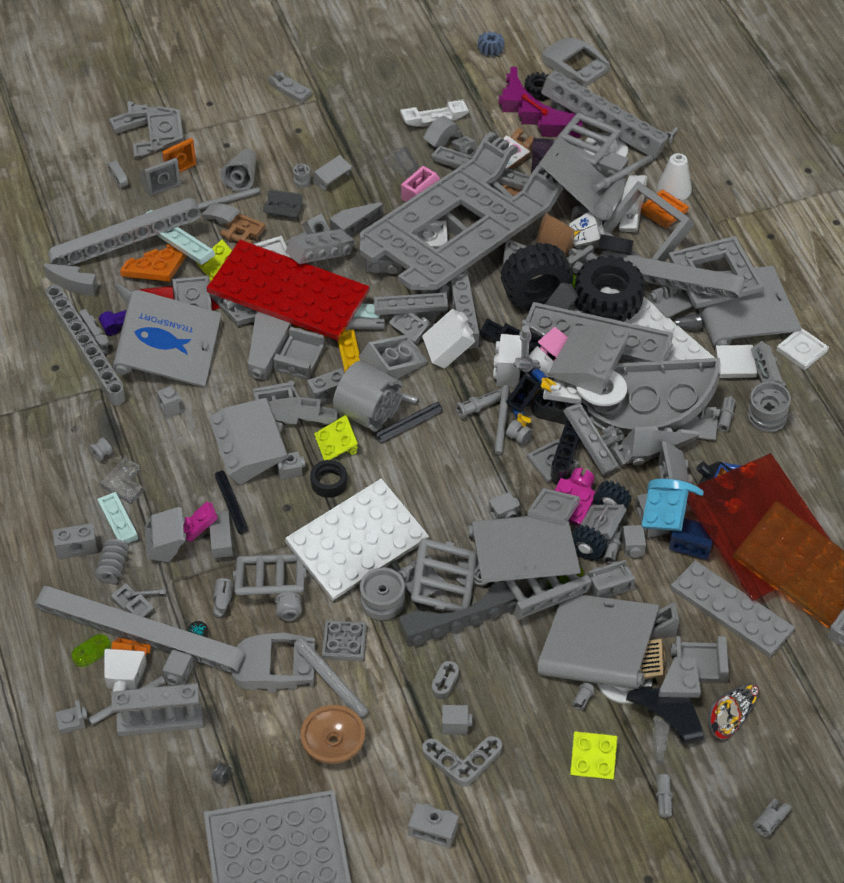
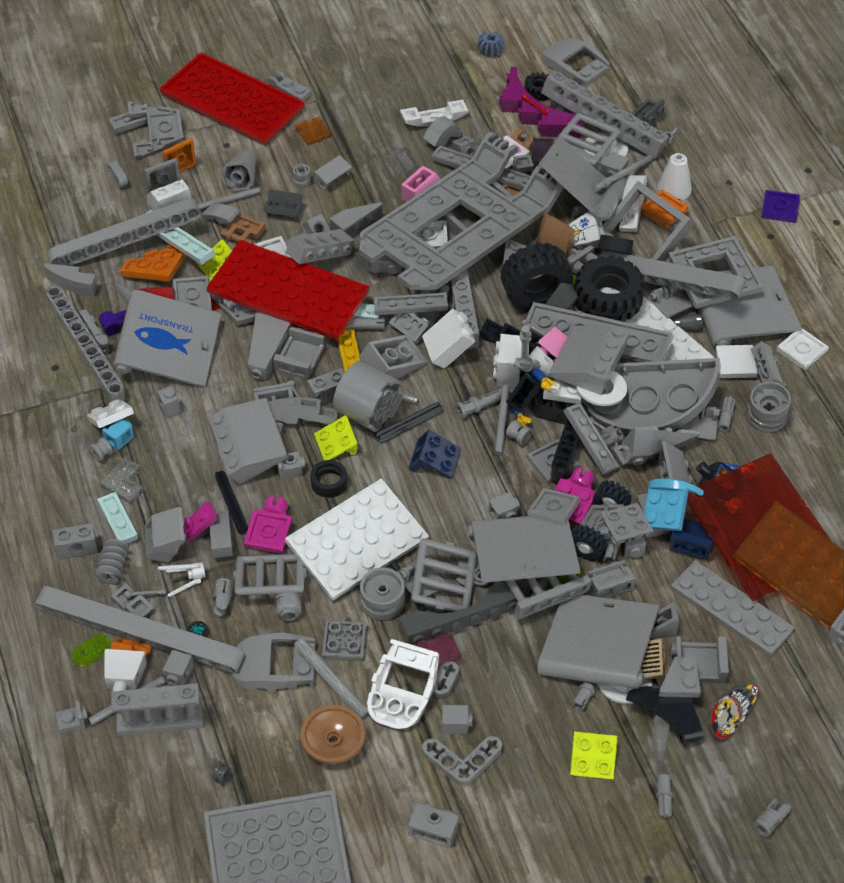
(115, 411): none -> white plate
(118, 433): none -> medium azure brick
(168, 195): none -> white piece
(194, 571): none -> white plant
(232, 98): none -> red plate
(269, 527): none -> dark pink plate
(312, 131): none -> clear orange piece
(396, 706): none -> white slope
(435, 453): none -> dark blue bracket
(444, 645): none -> clear pink bracket
(522, 163): none -> light grey panel
(626, 523): none -> light grey hinge
(649, 111): none -> dark grey bracket
(780, 206): none -> dark purple tile

